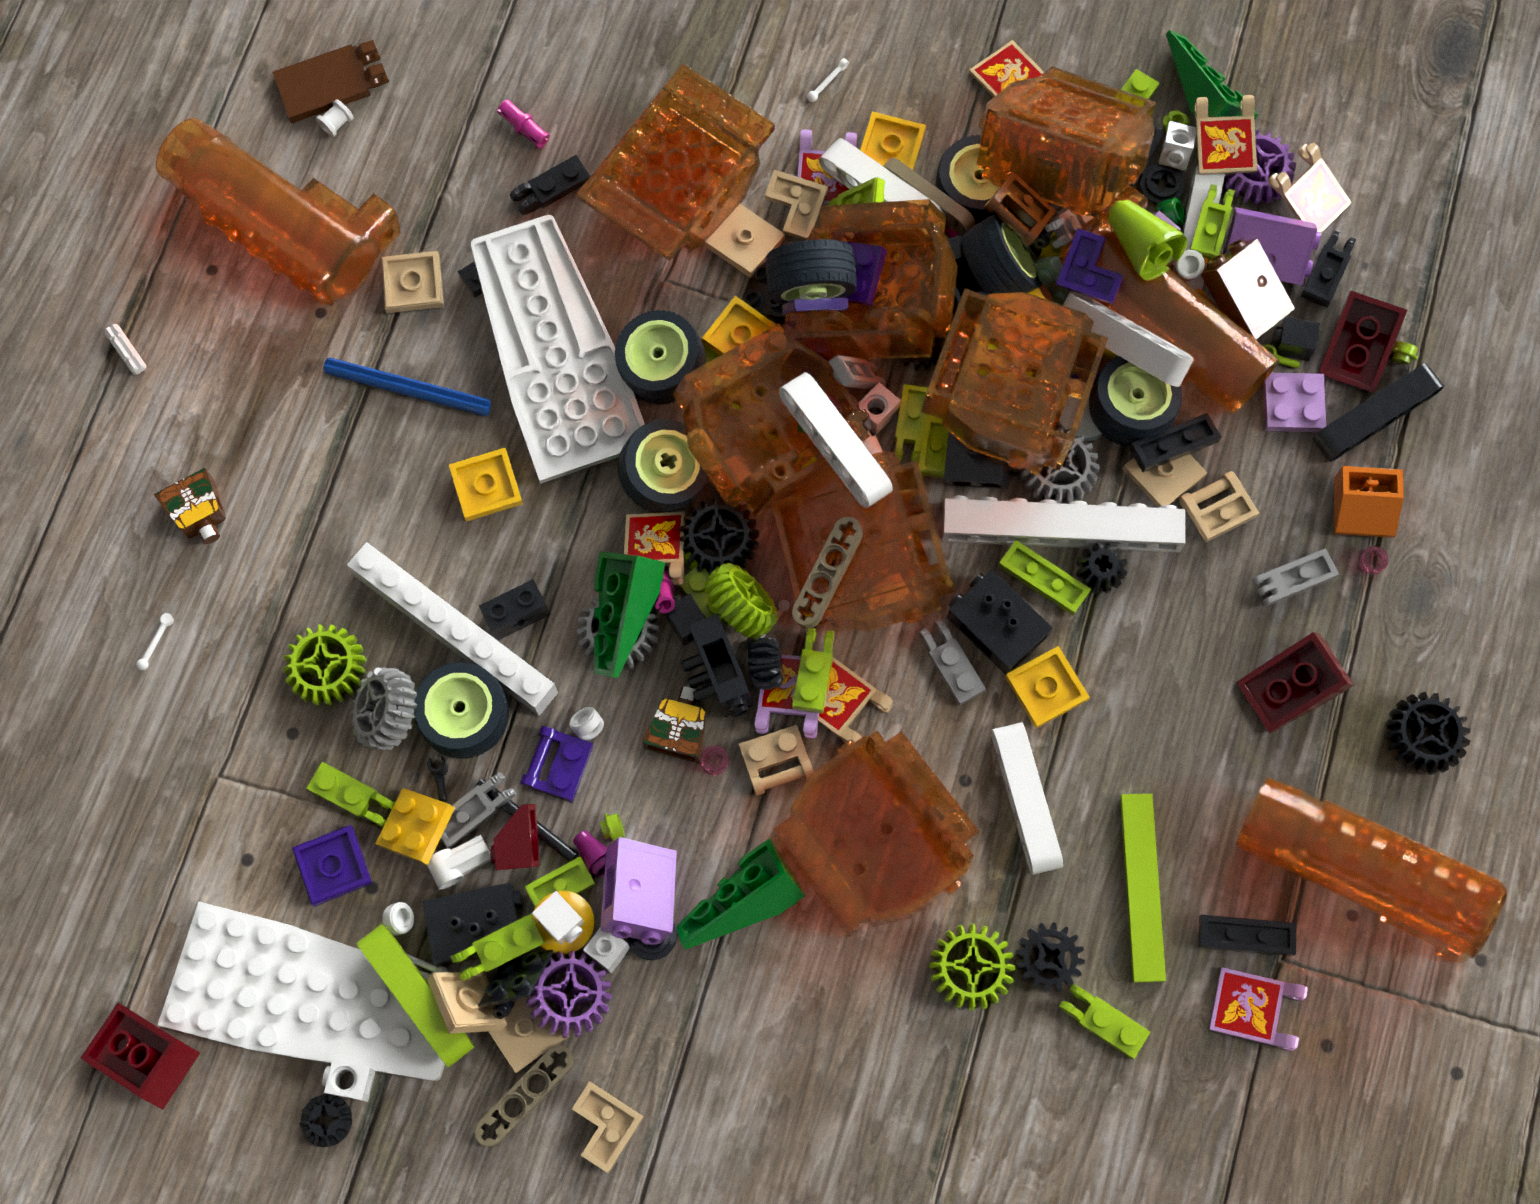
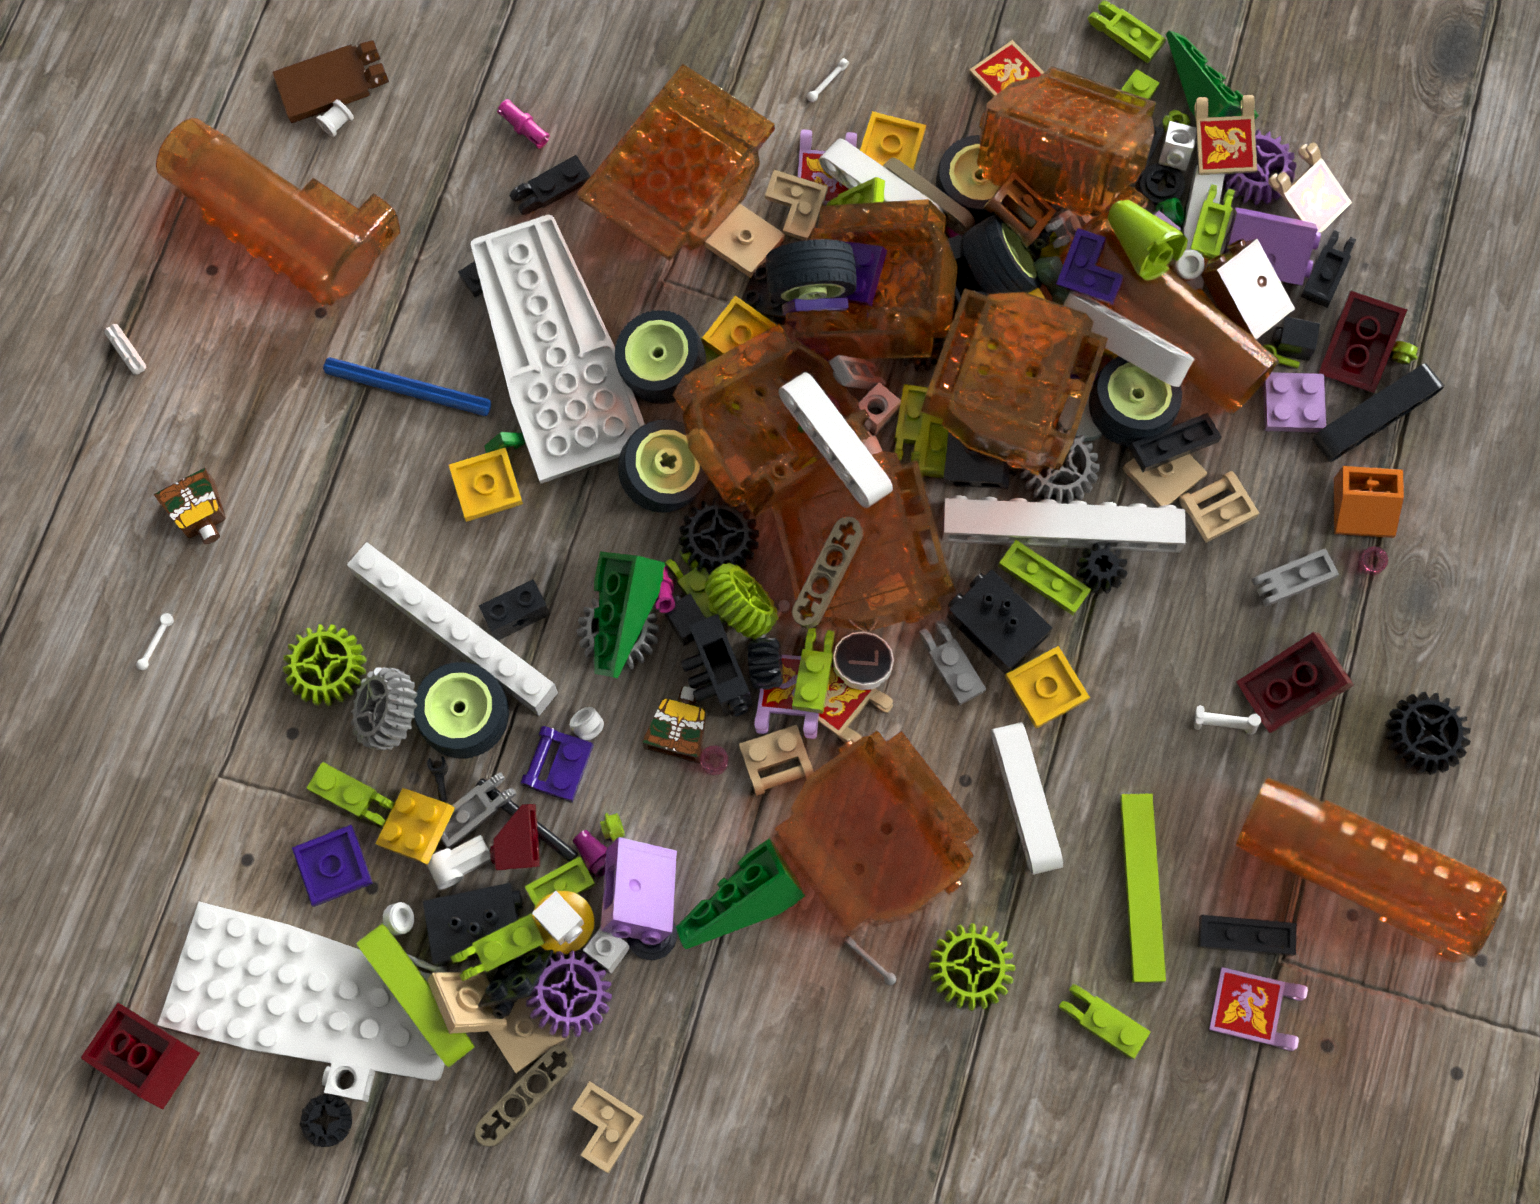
(412, 282): tan plate -> none
(505, 440): none -> green tile
(657, 538): flag -> none
(863, 660): none -> black tile
(889, 978): none -> light grey hinge
(1040, 946): black gear -> none
(1127, 31): none -> lime hinge
(1249, 724): none -> white piece

